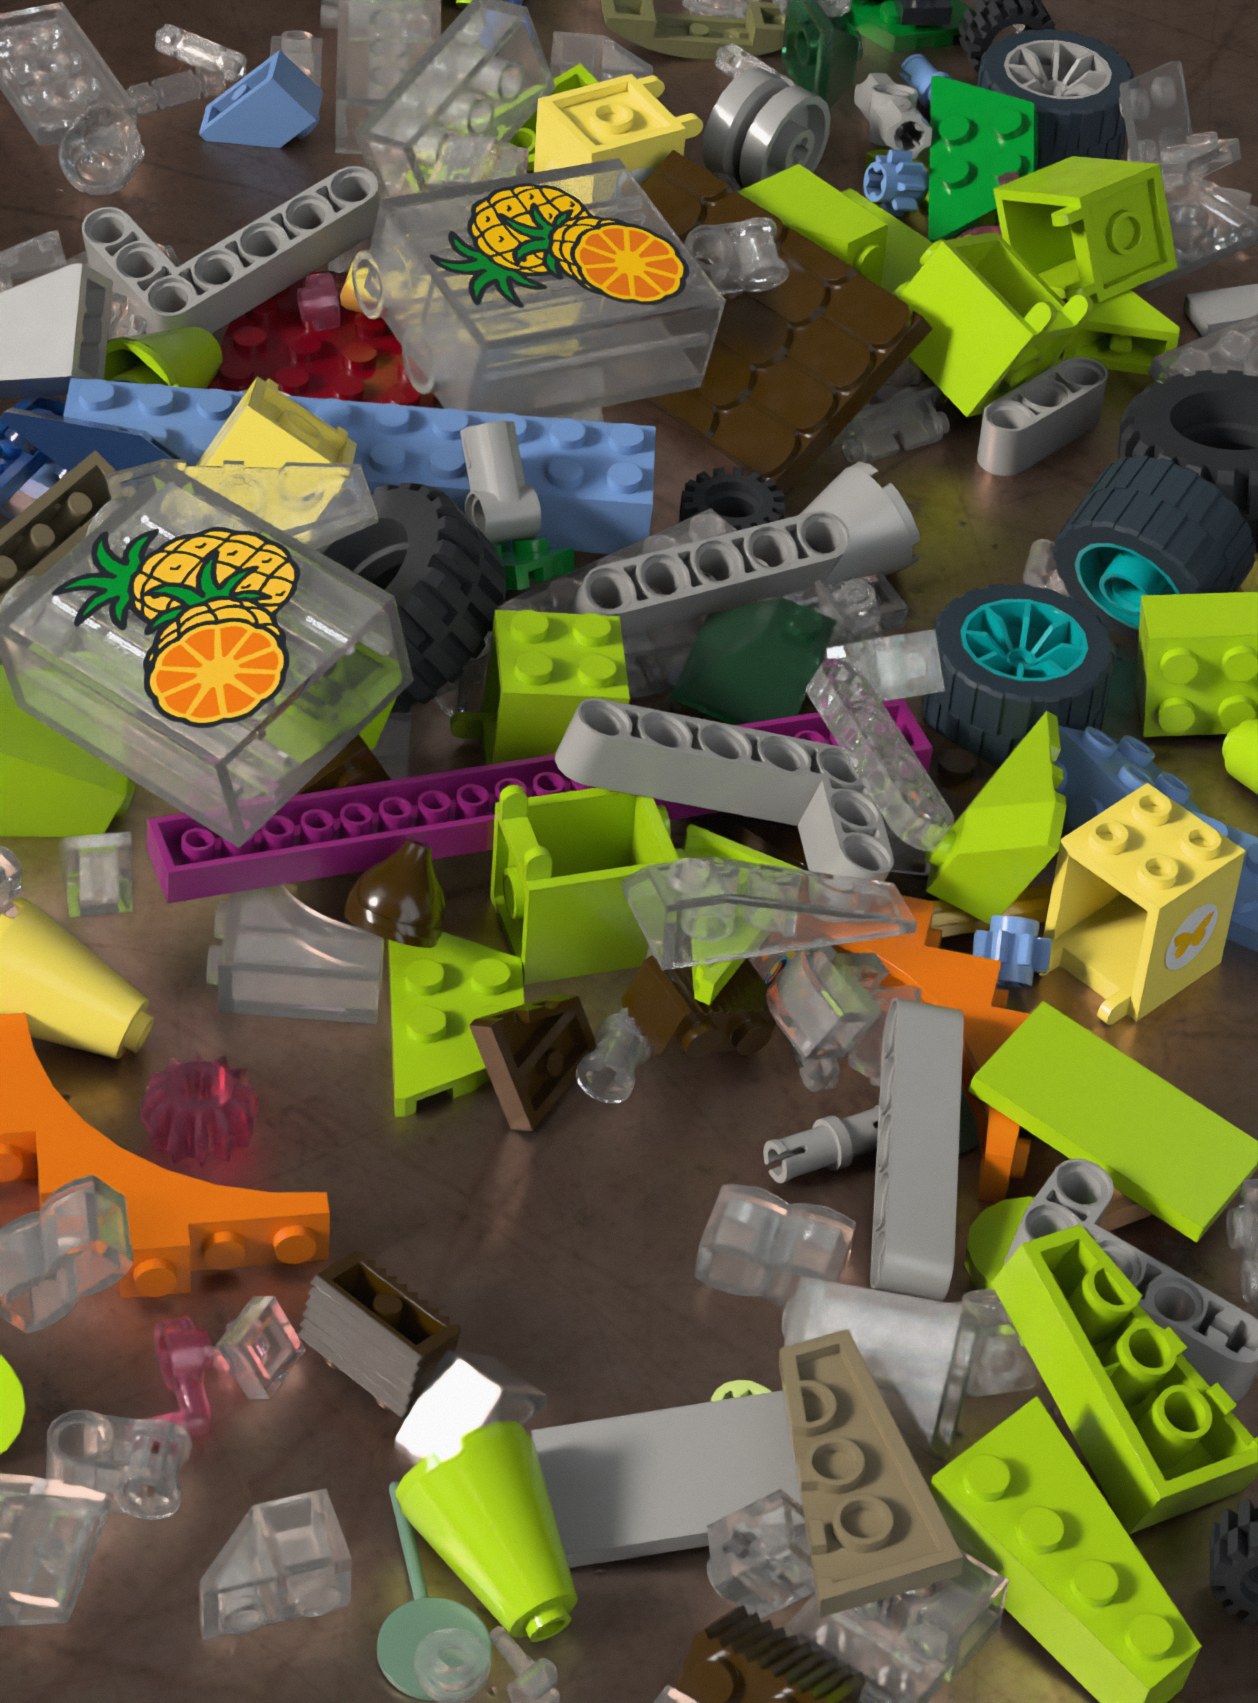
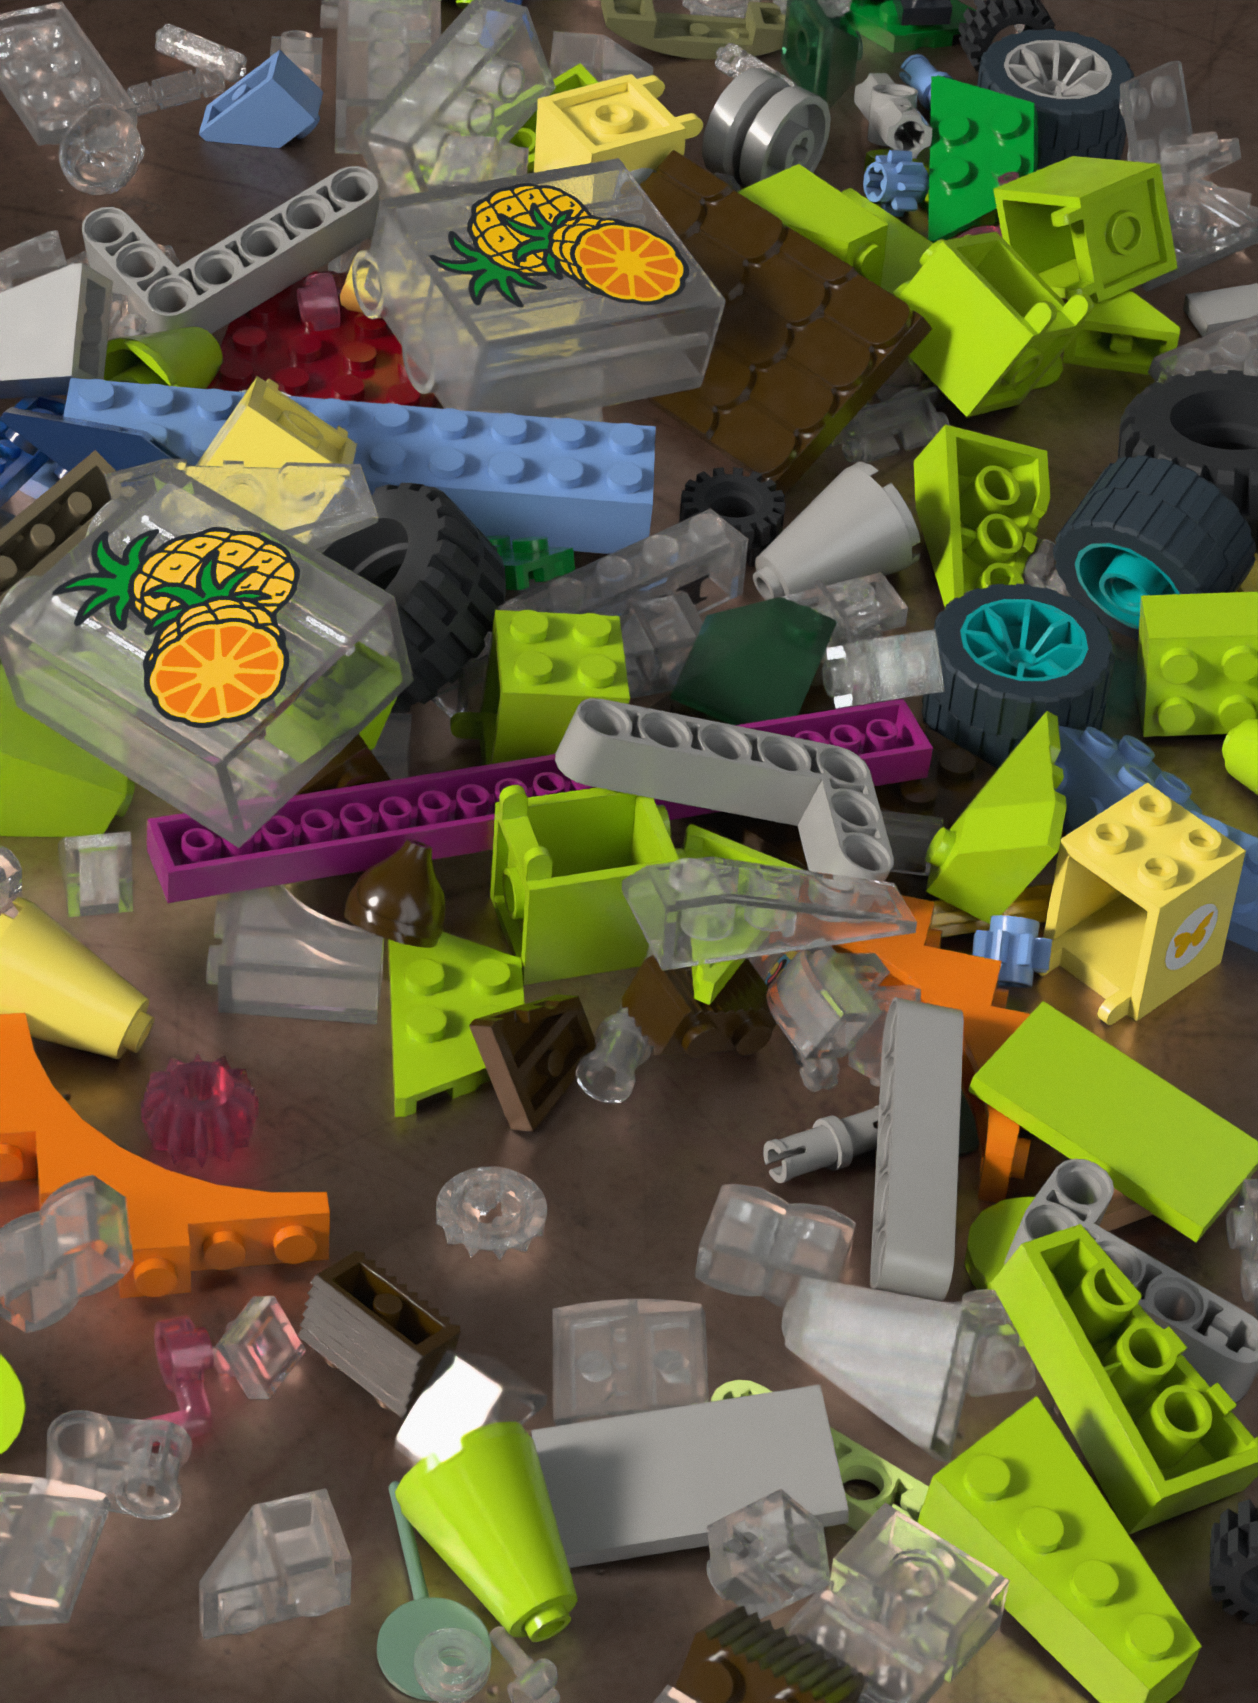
(477, 1193): none -> clear gear
(498, 497): light grey piece -> none
(627, 1358): none -> clear slope
(728, 559): light grey beam -> none
(740, 255): clear piece -> none
(859, 1487): dark tan wing -> none
(880, 754): clear beam -> none
(979, 508): none -> lime wedge
(1041, 416): light grey beam -> none

